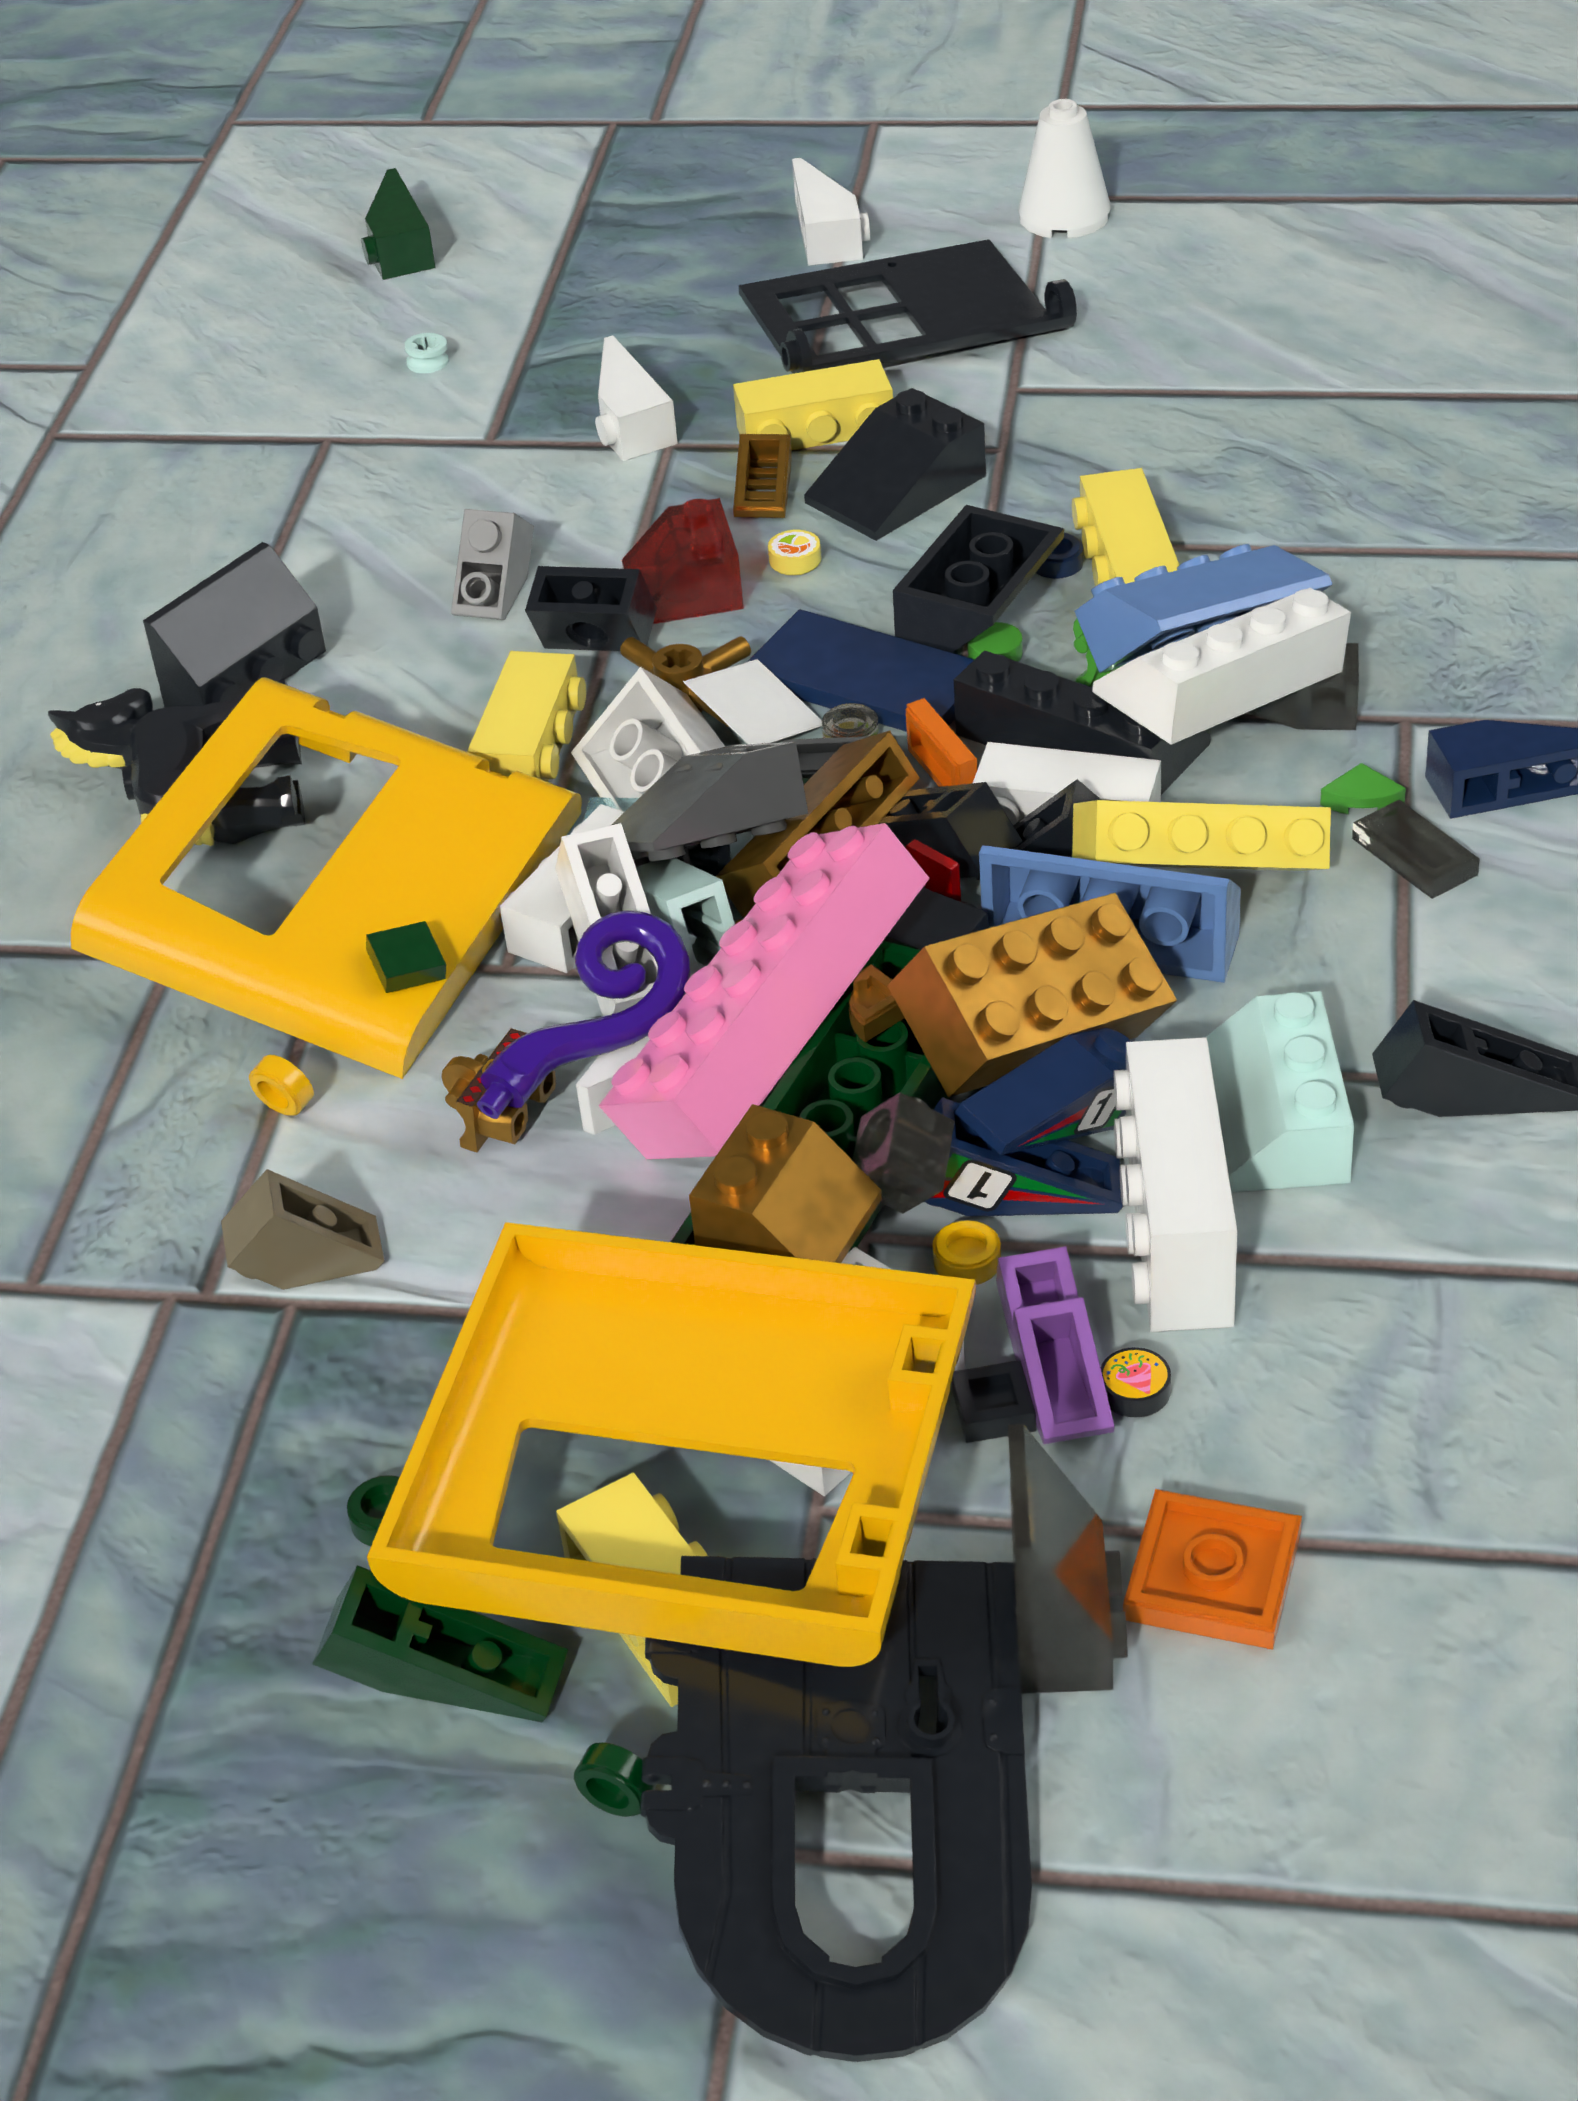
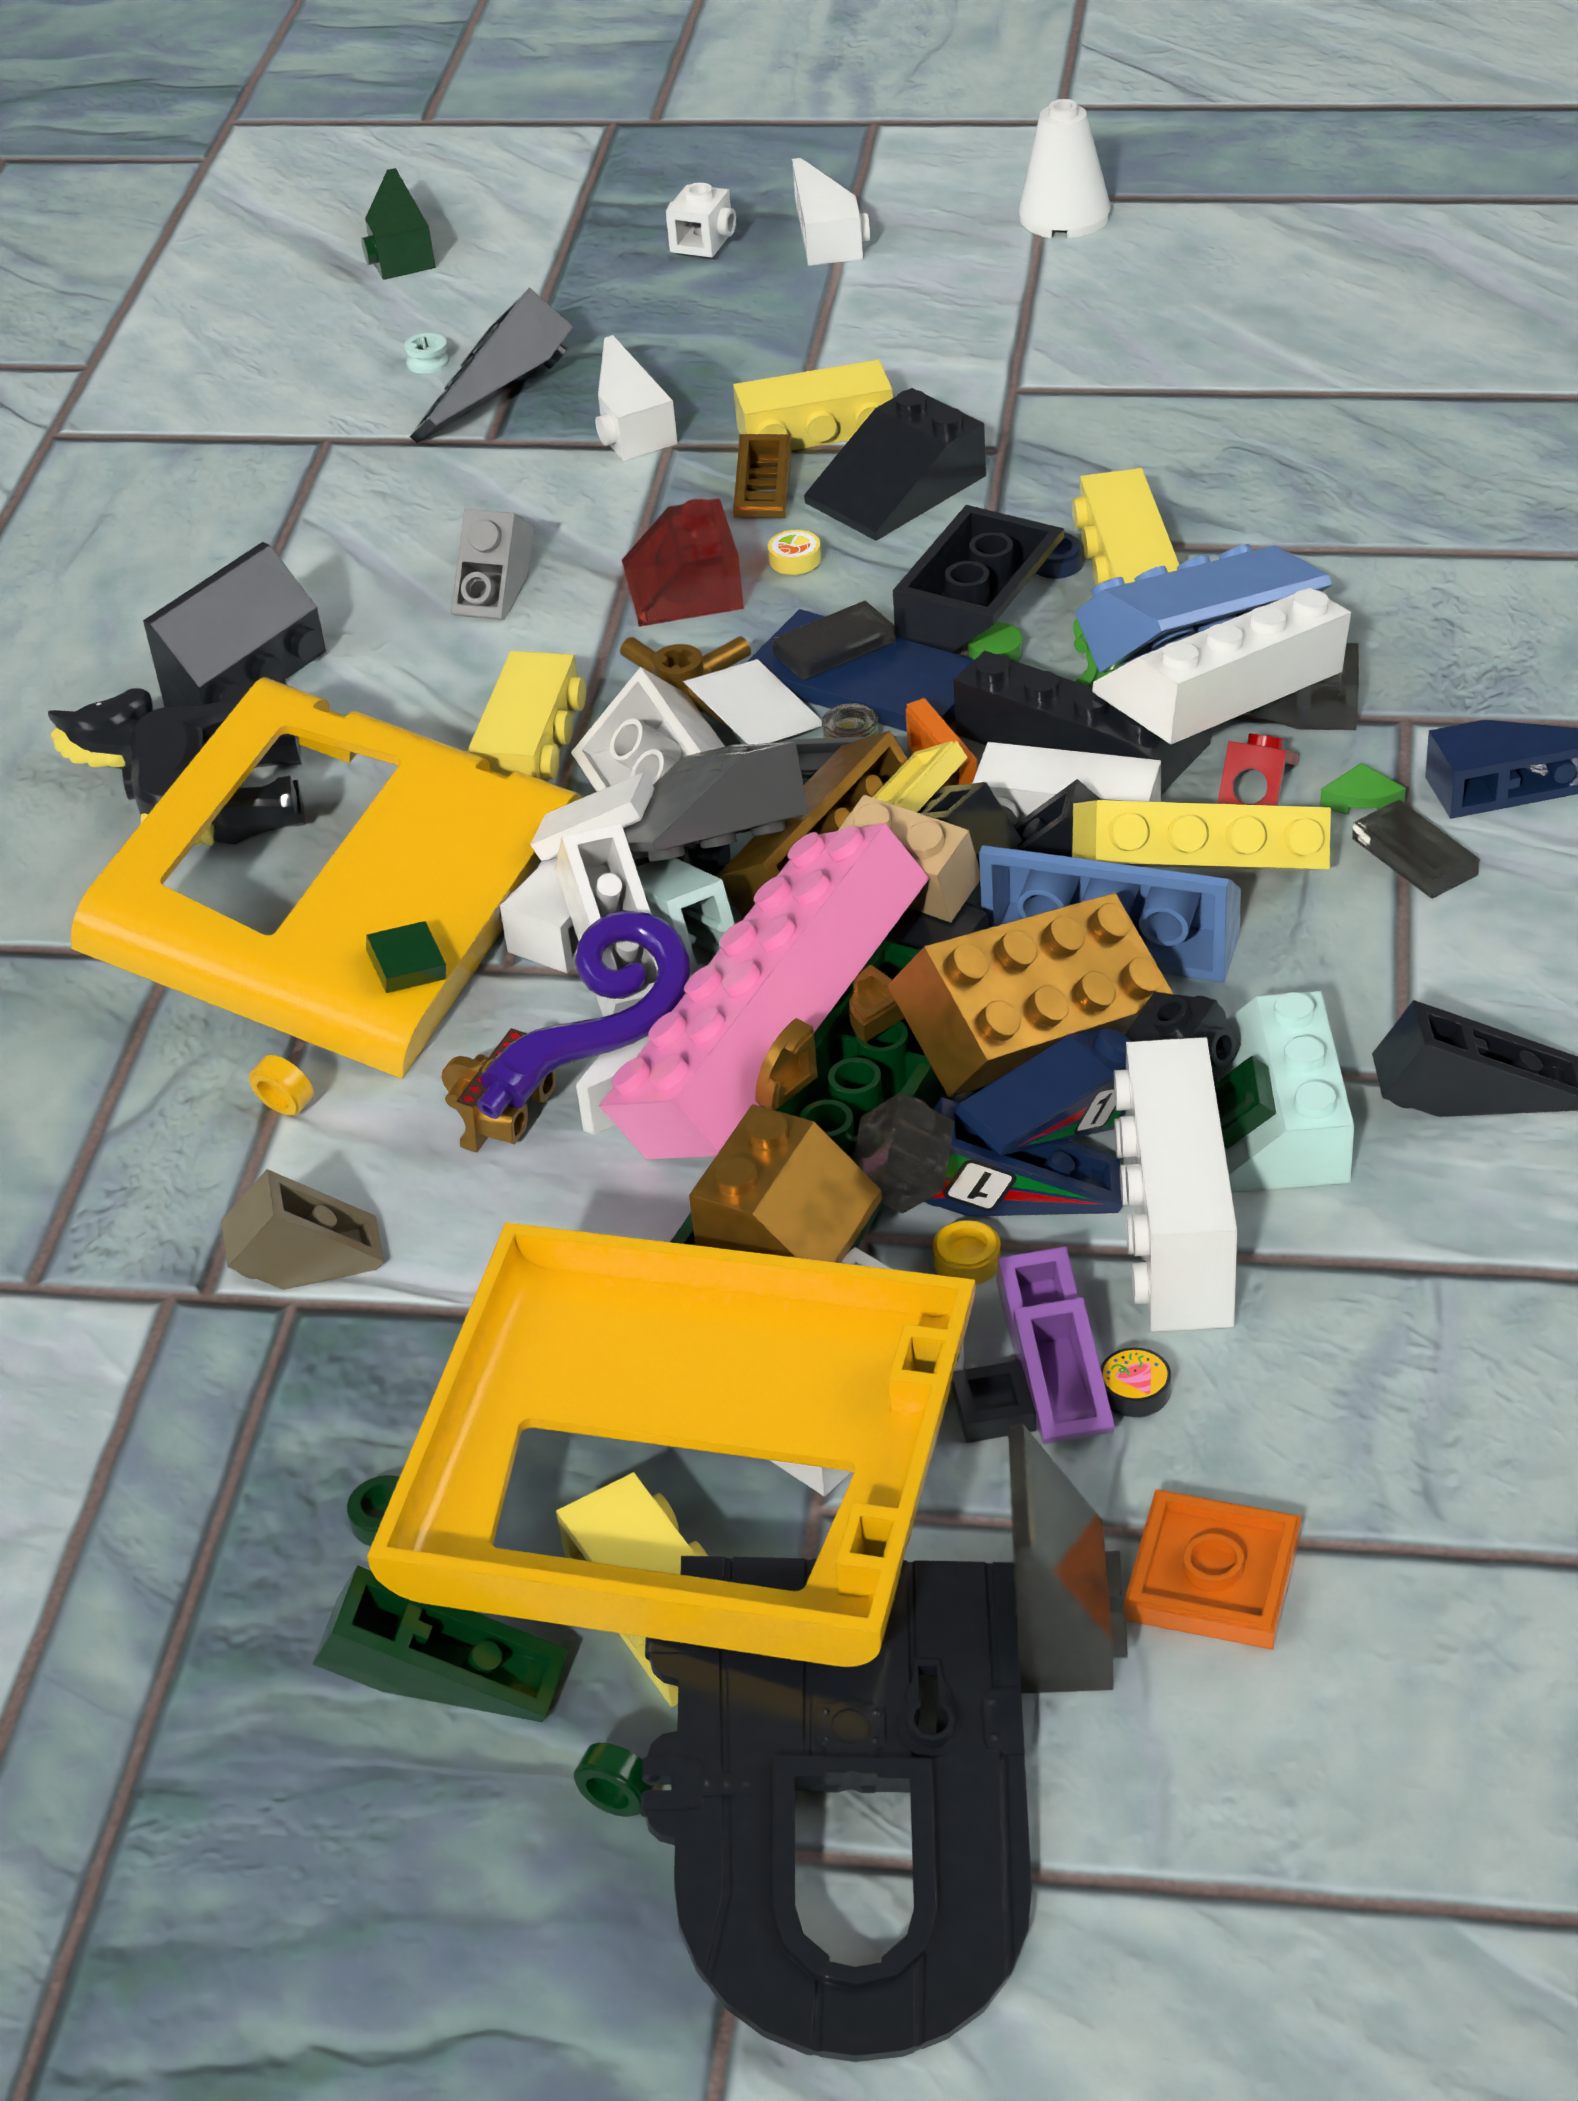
(506, 355): none -> wedge
(590, 607): black brick -> none
(614, 805): none -> white tile
(700, 220): none -> white brick
(787, 1066): none -> pearl gold tile
(833, 640): none -> clear smoke tile
(922, 776): none -> light yellow tile
(937, 846): none -> tan brick
(950, 294): black door -> none
(1184, 1017): none -> black brick
(1244, 1100): none -> dark green tile
(1262, 754): none -> red bracket

